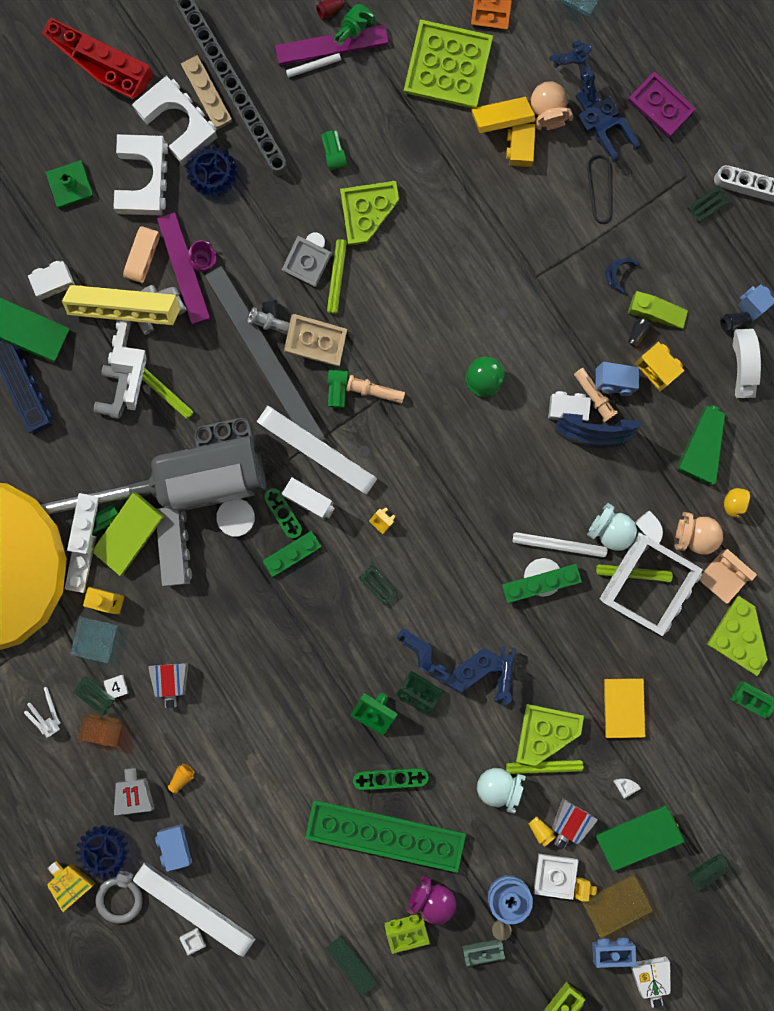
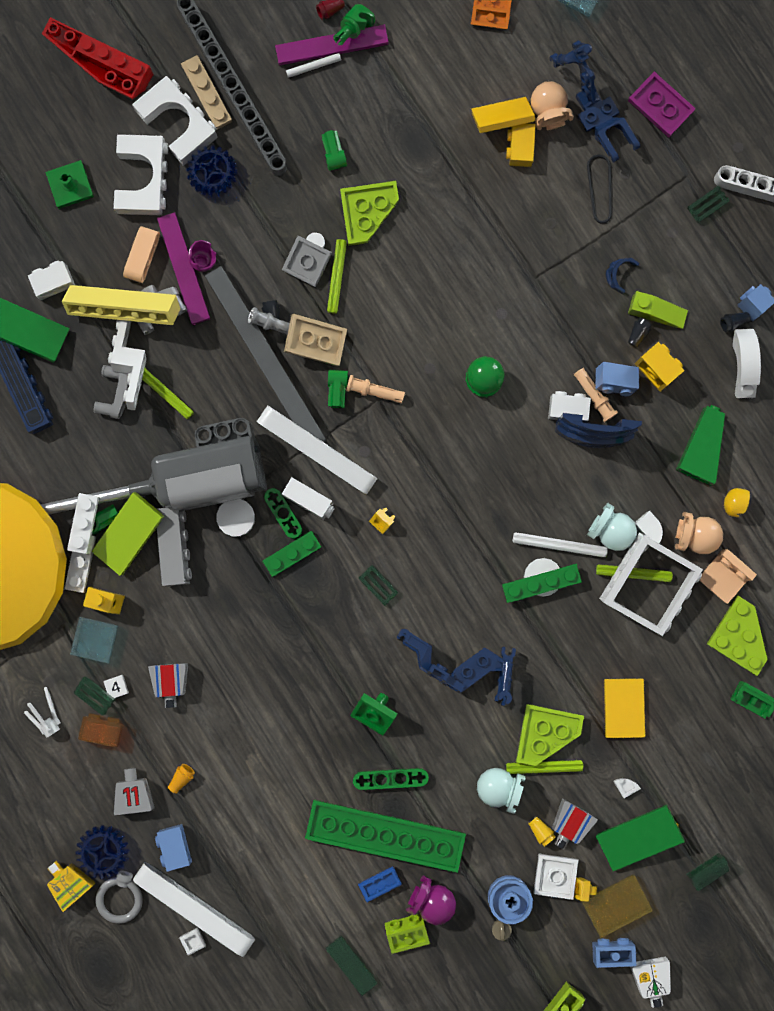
(379, 884): none -> blue plate
(419, 693): clear green bracket -> none
(448, 64): lime plate -> none
(483, 952): sand green hinge -> none

